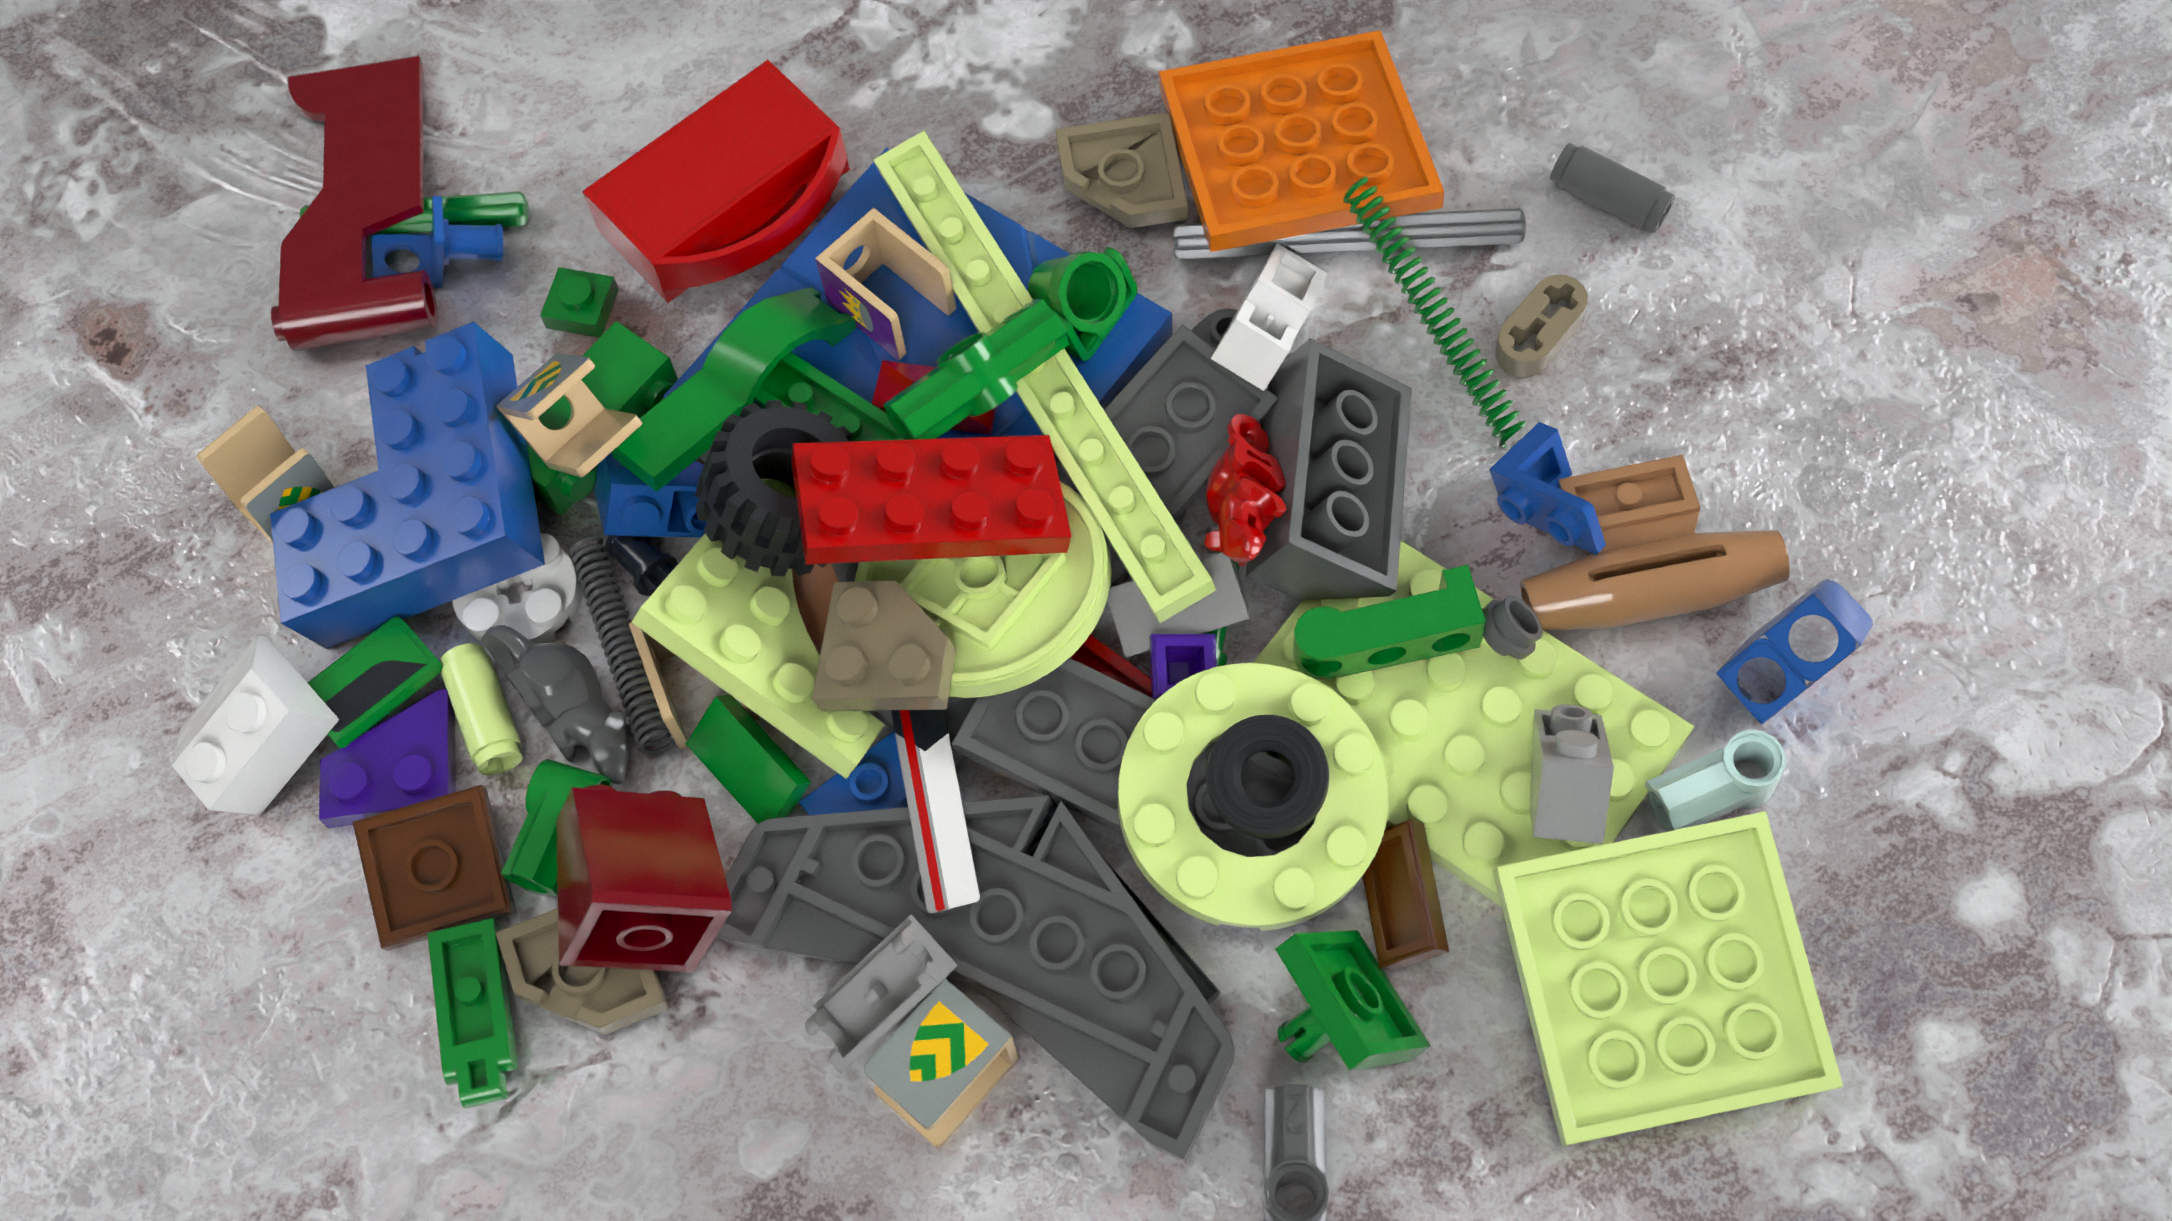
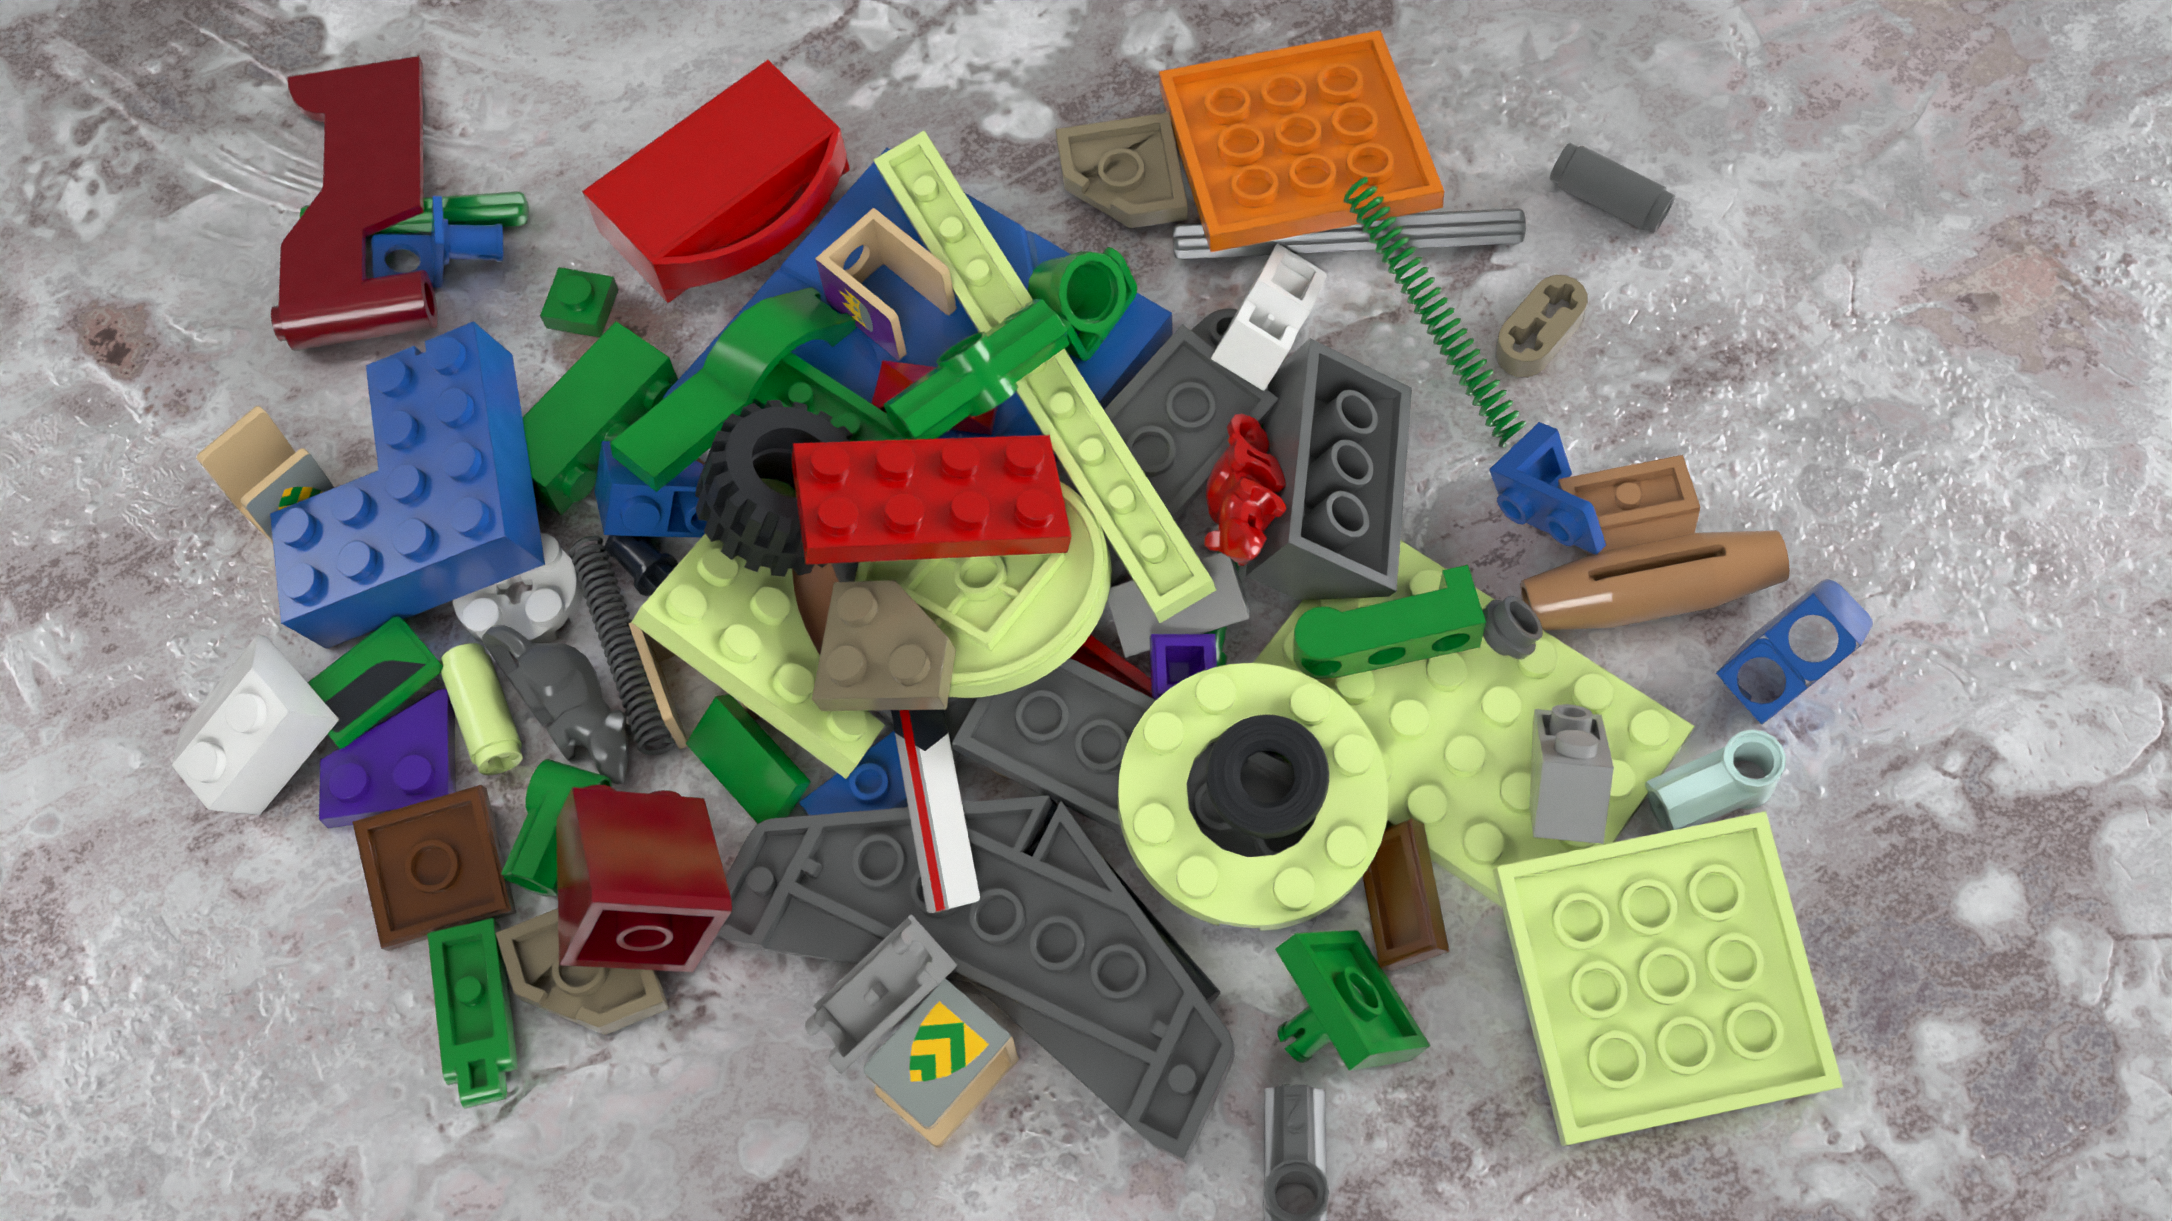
(589, 432): tan piece -> none

